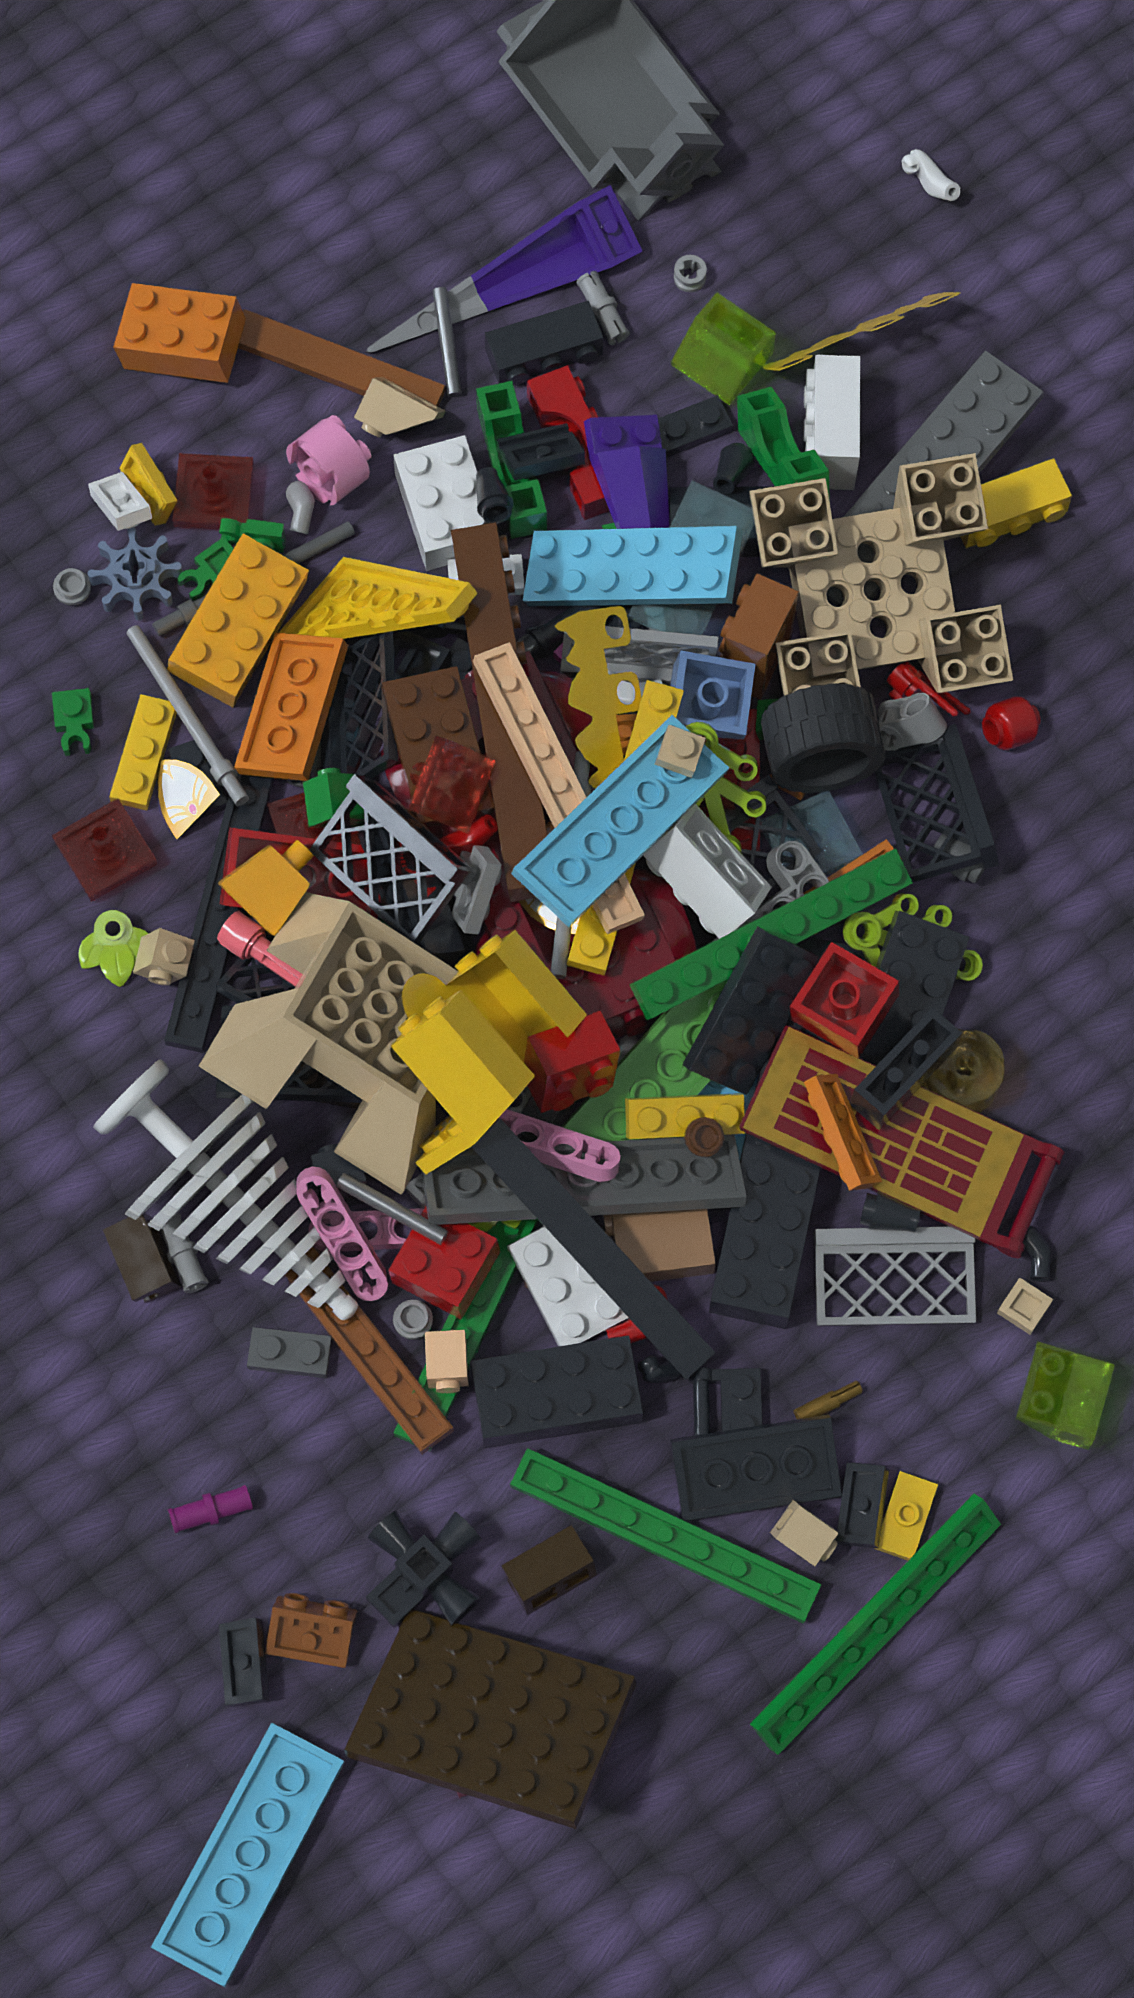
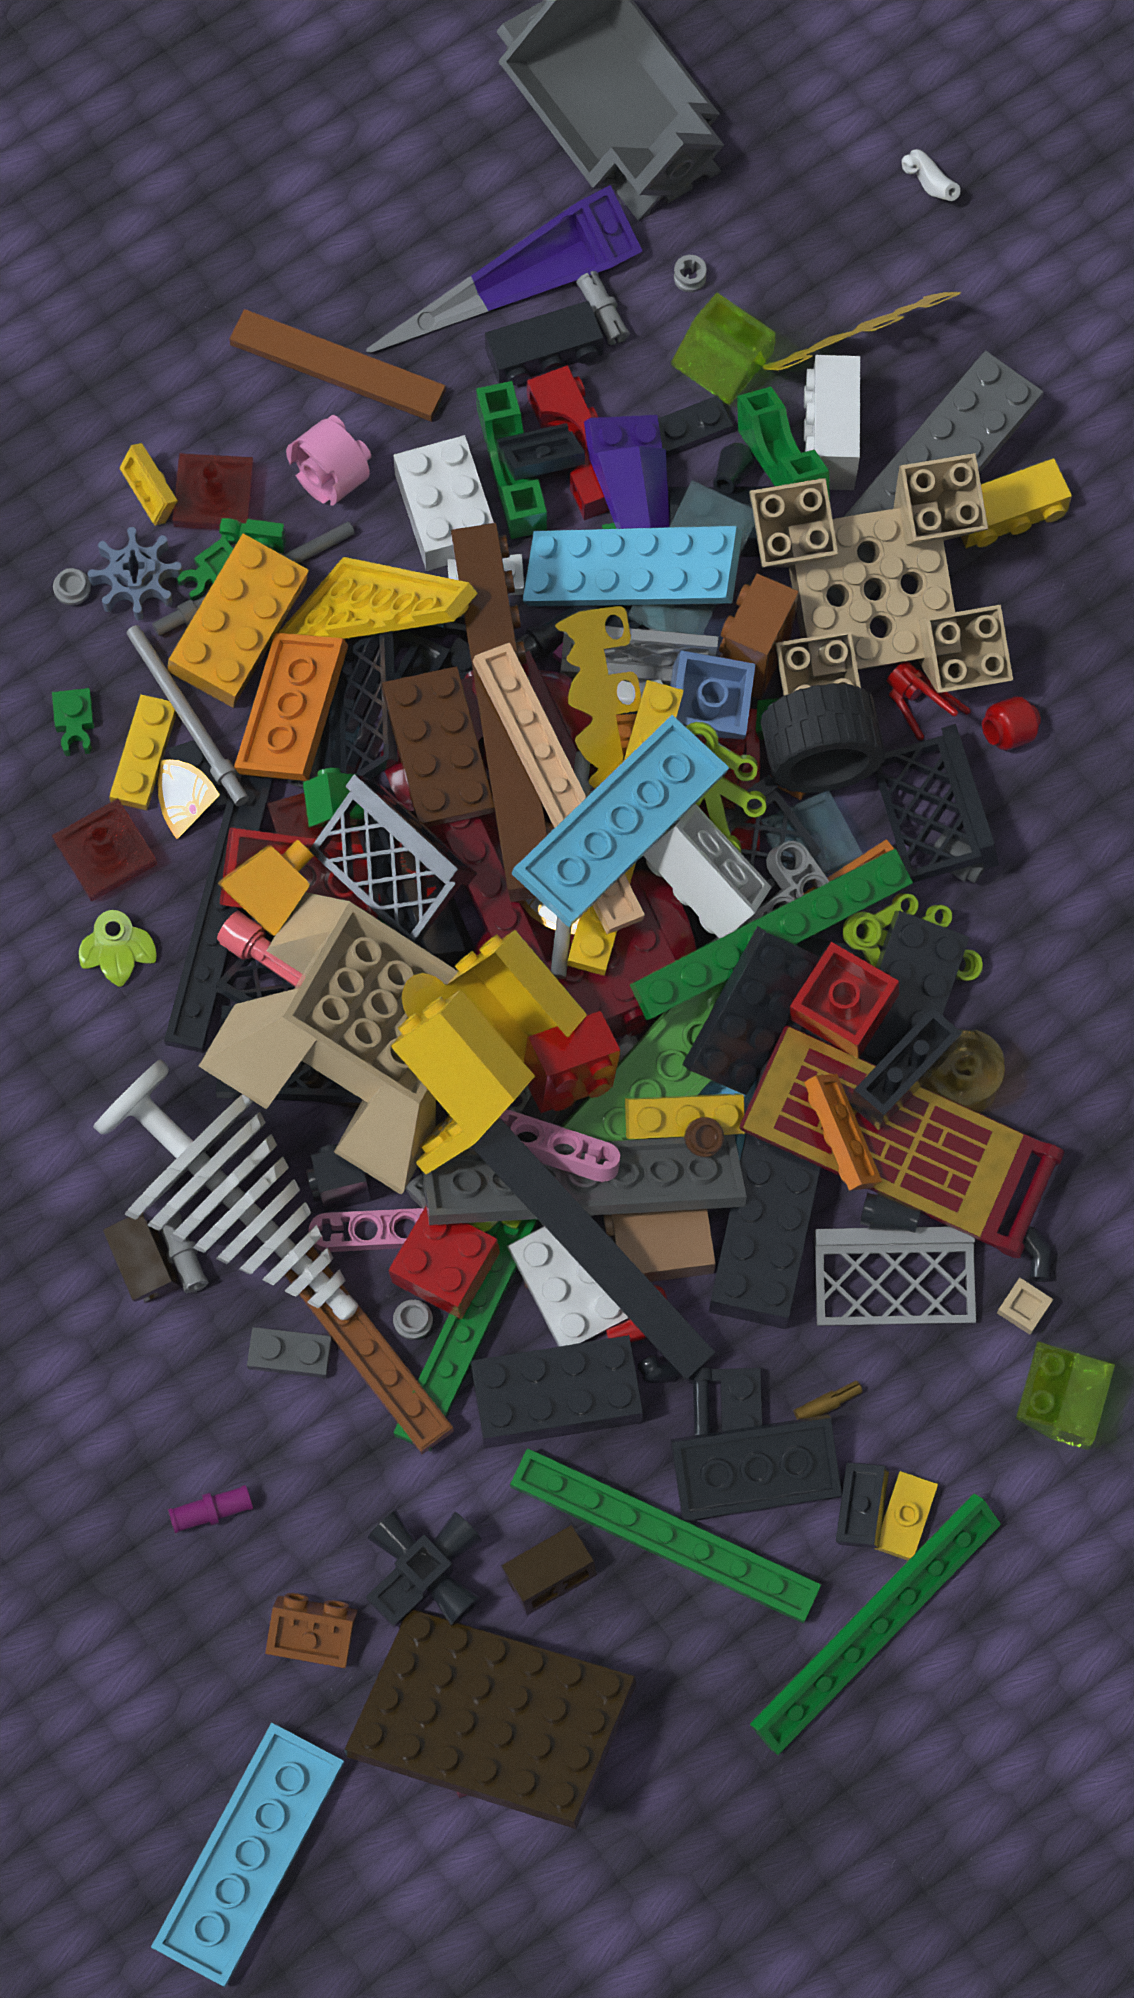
(120, 501): white plate -> none
(163, 957): tan brick -> none
(179, 332): orange brick -> none
(243, 1662): black plate -> none
(302, 504): light grey arm -> none
(344, 1233): bright pink beam -> none
(391, 1208): flat silver bar -> none
(393, 409): tan slope -> none
(446, 1360): light nougat brick -> none
(447, 342): flat silver bar -> none
(450, 784): clear red plate -> none
(473, 900): light grey hinge -> none
(478, 835): red arm -> none
(493, 499): black cone -> none
(680, 751): tan plate -> none
(805, 1534): tan brick -> none
(910, 721): light grey piece -> none

